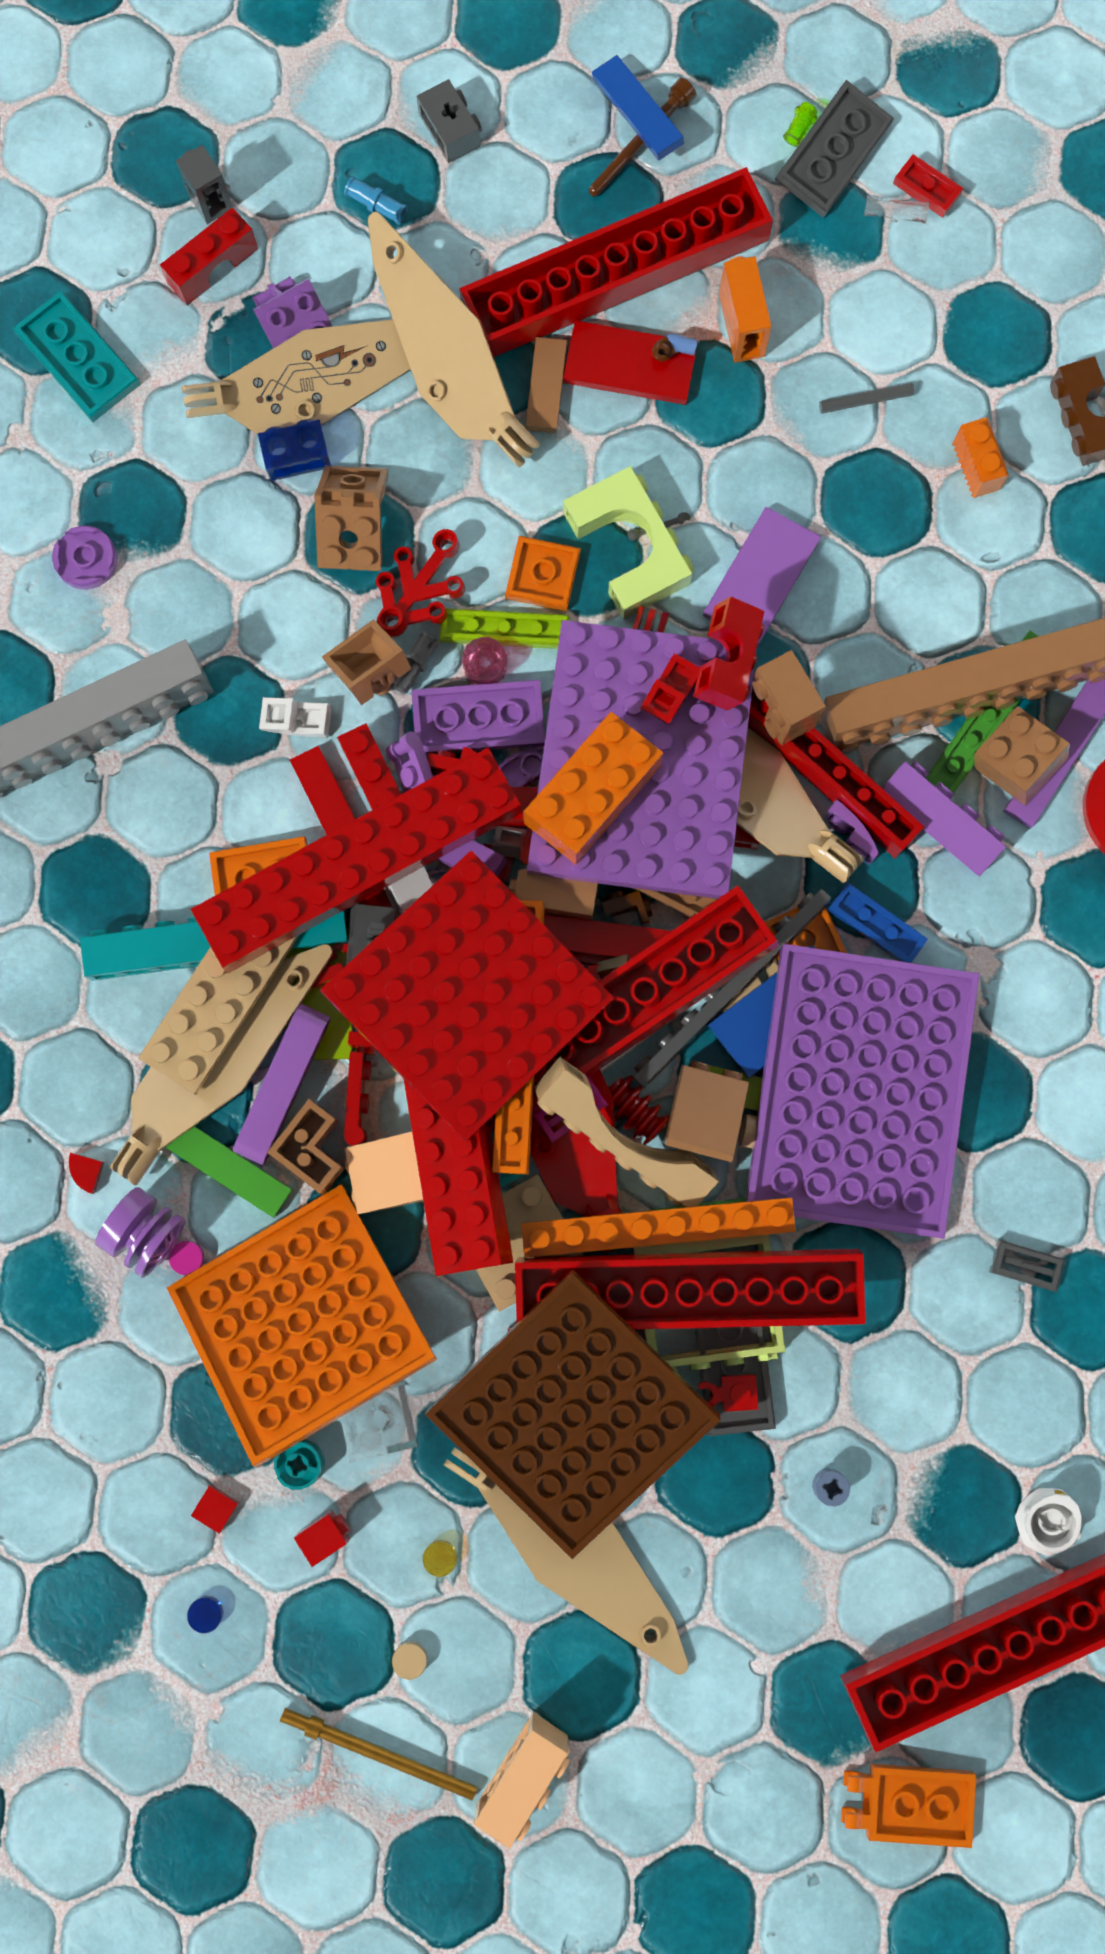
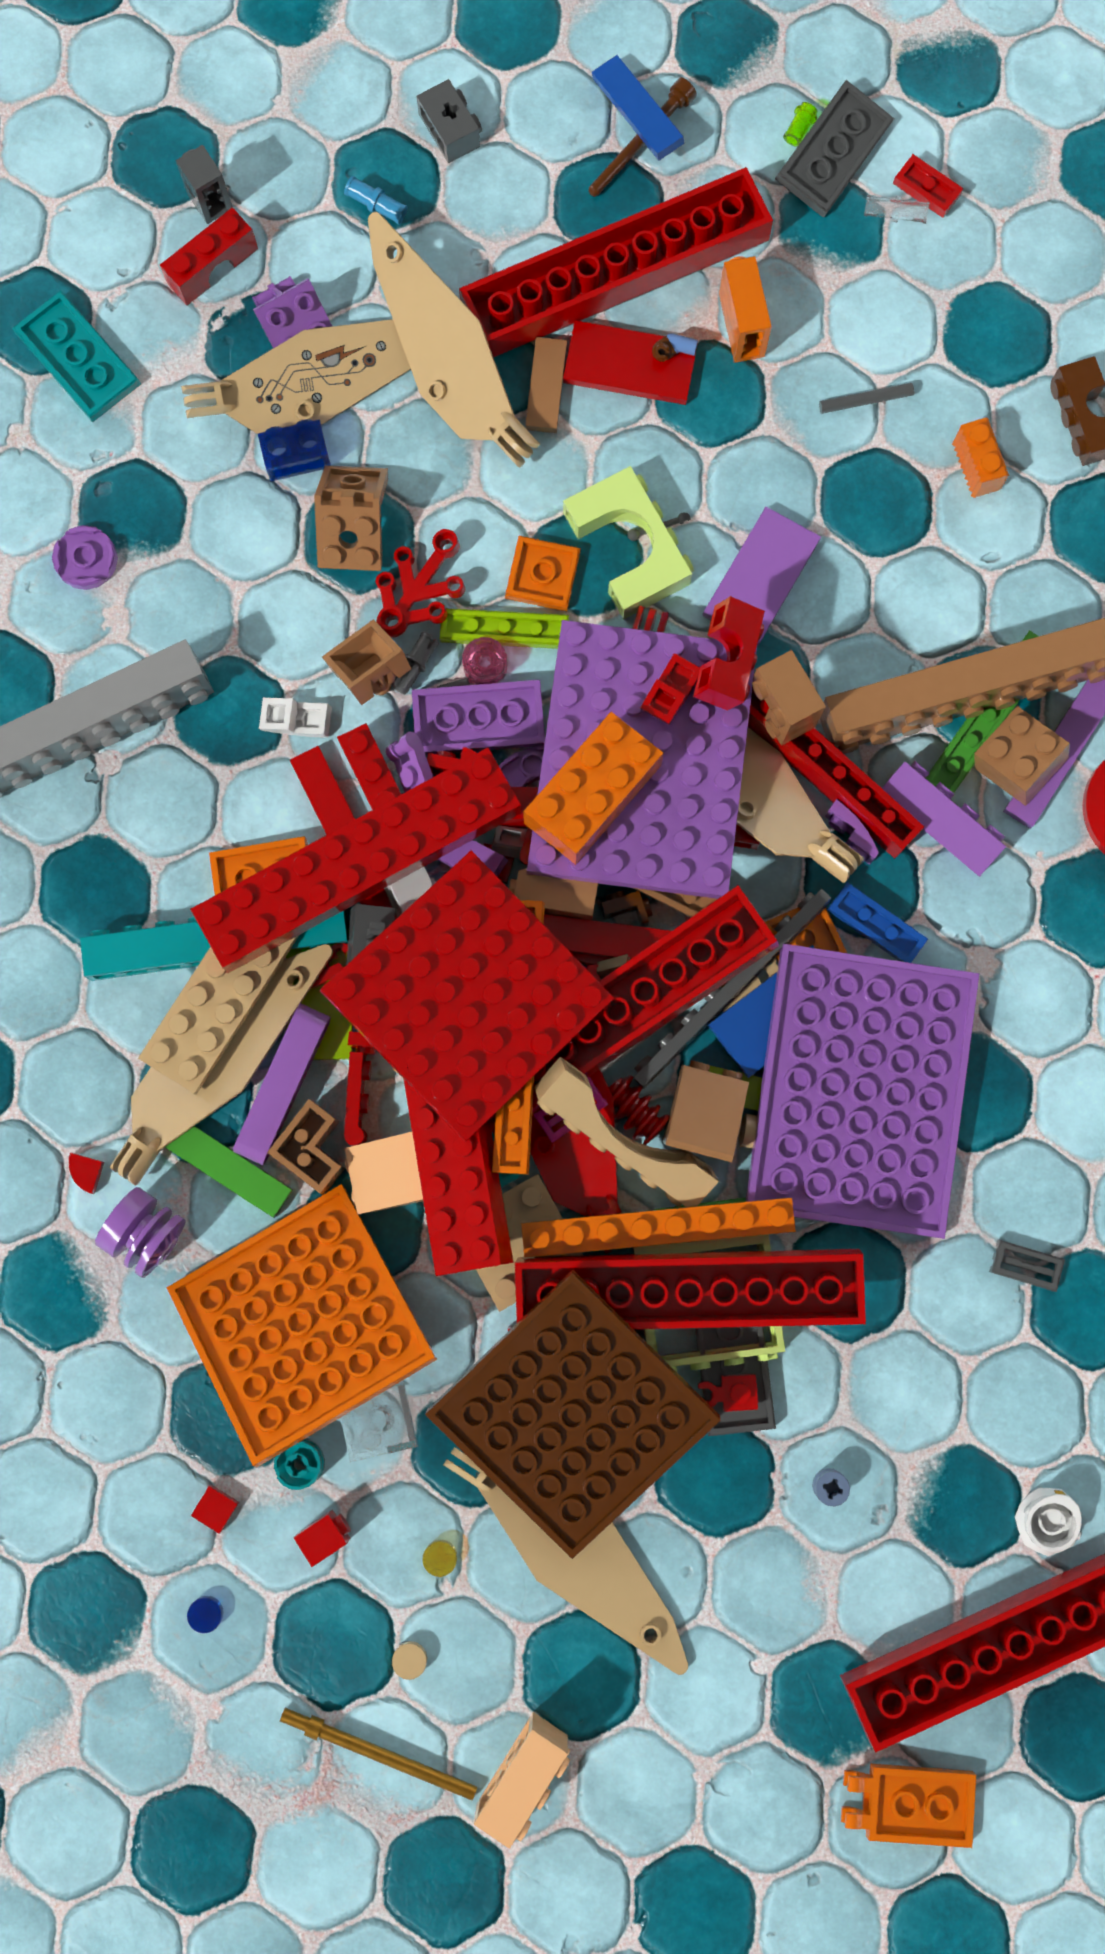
(186, 1257): dark pink tile -> none

